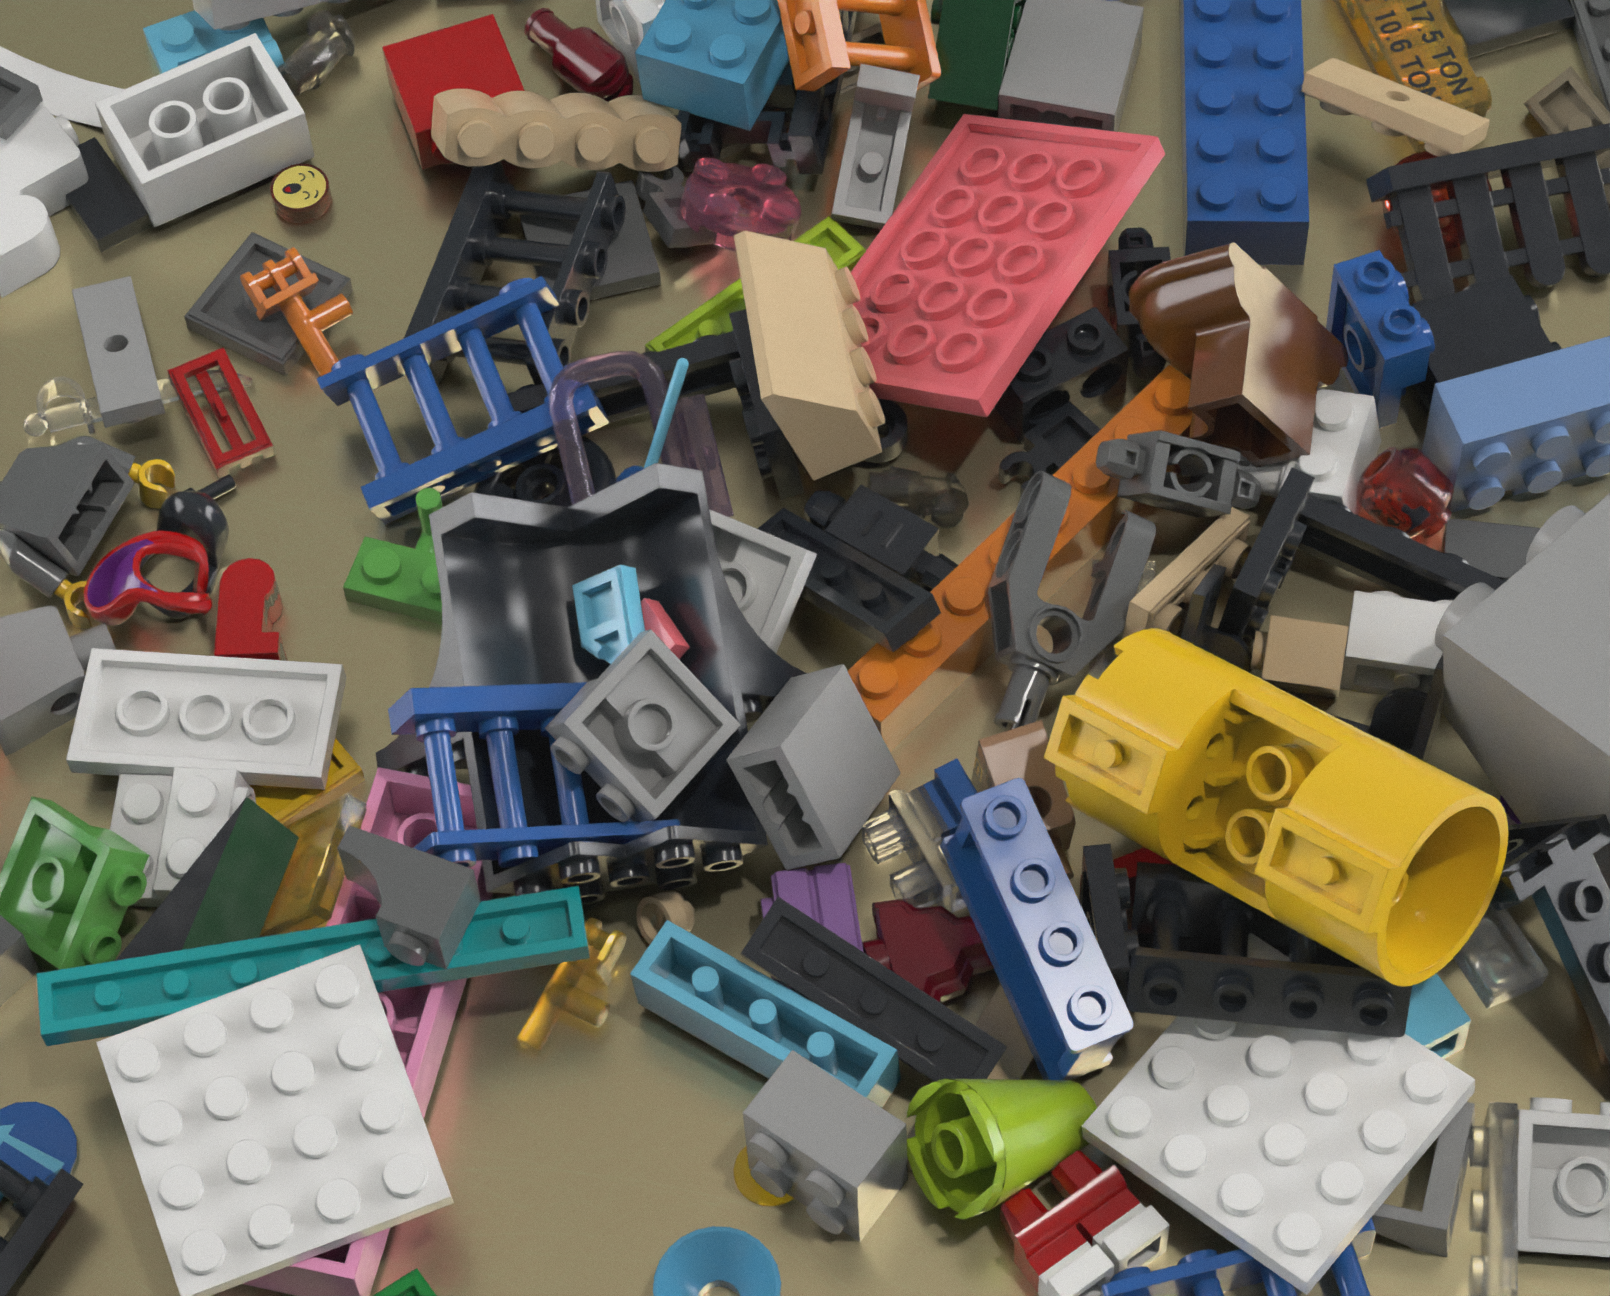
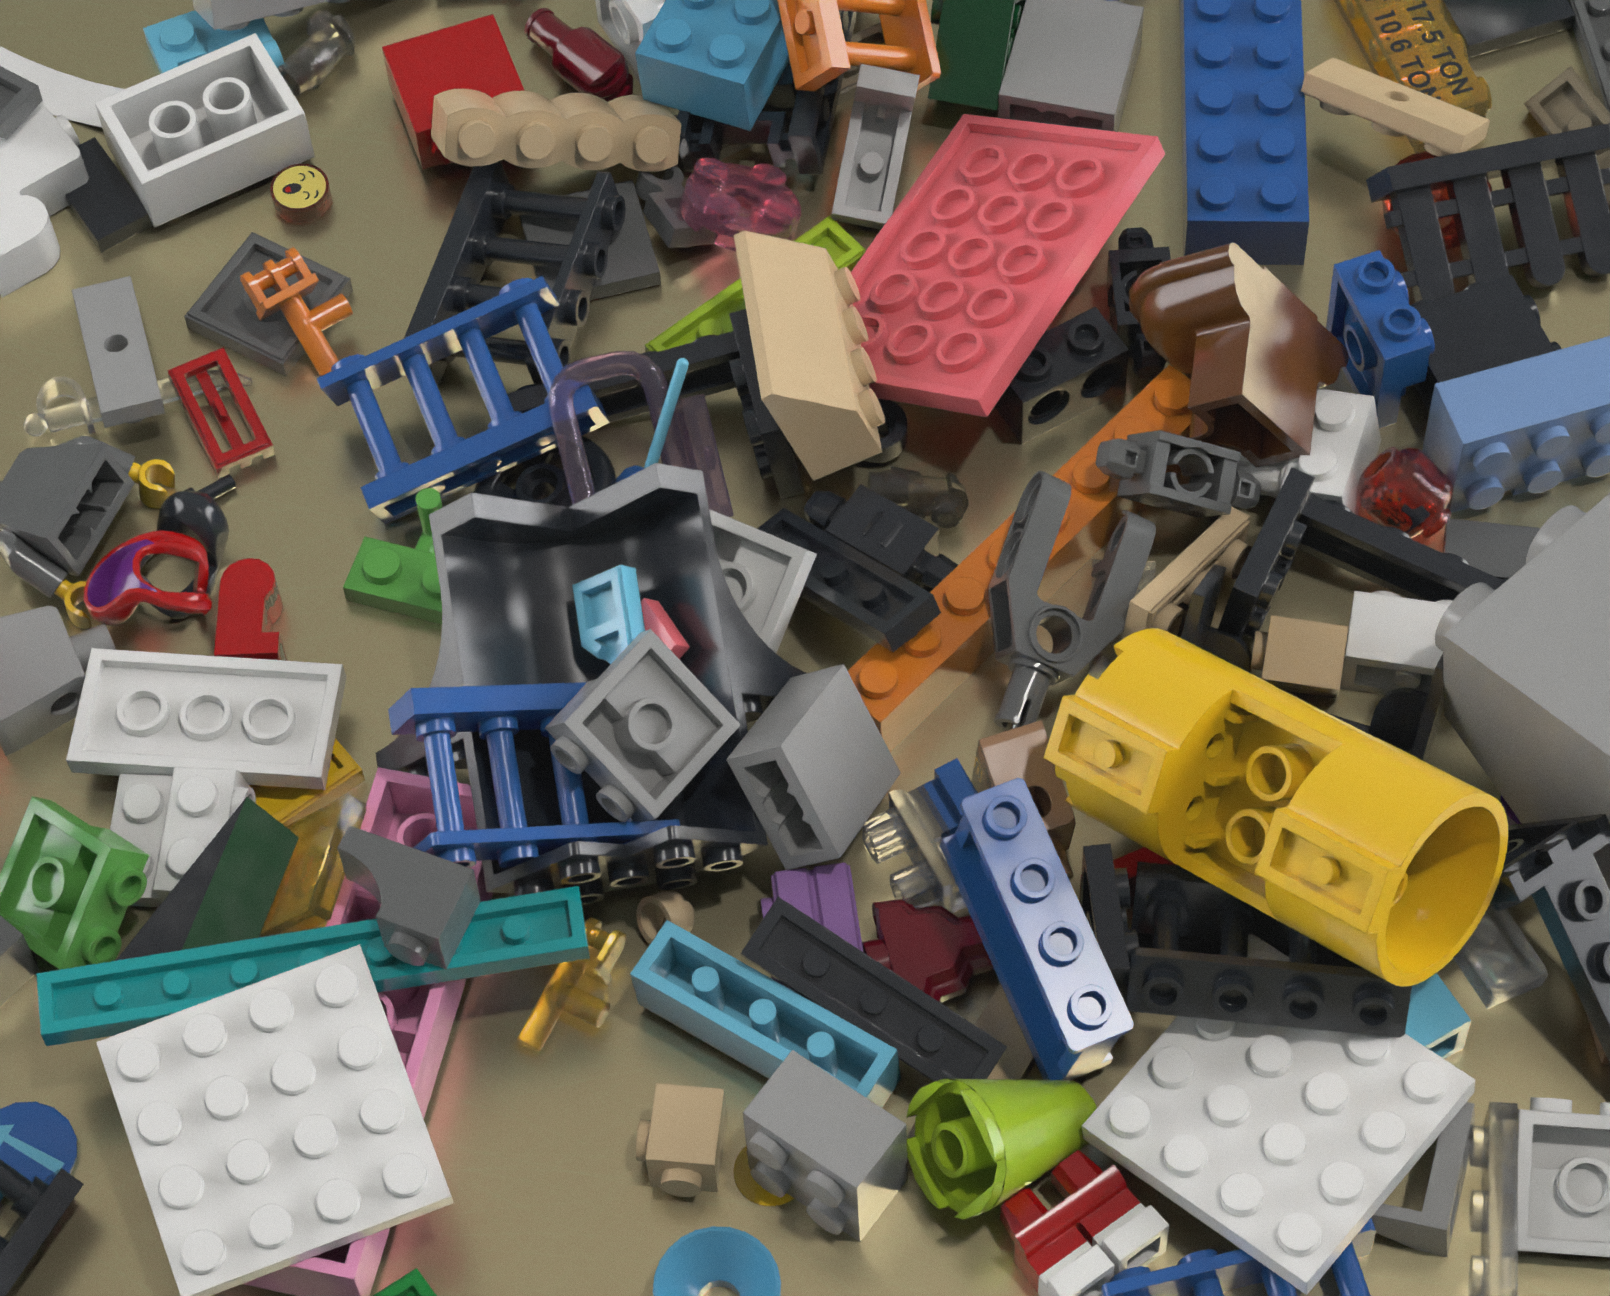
(684, 1139): none -> tan brick
(1049, 444): black plate -> none

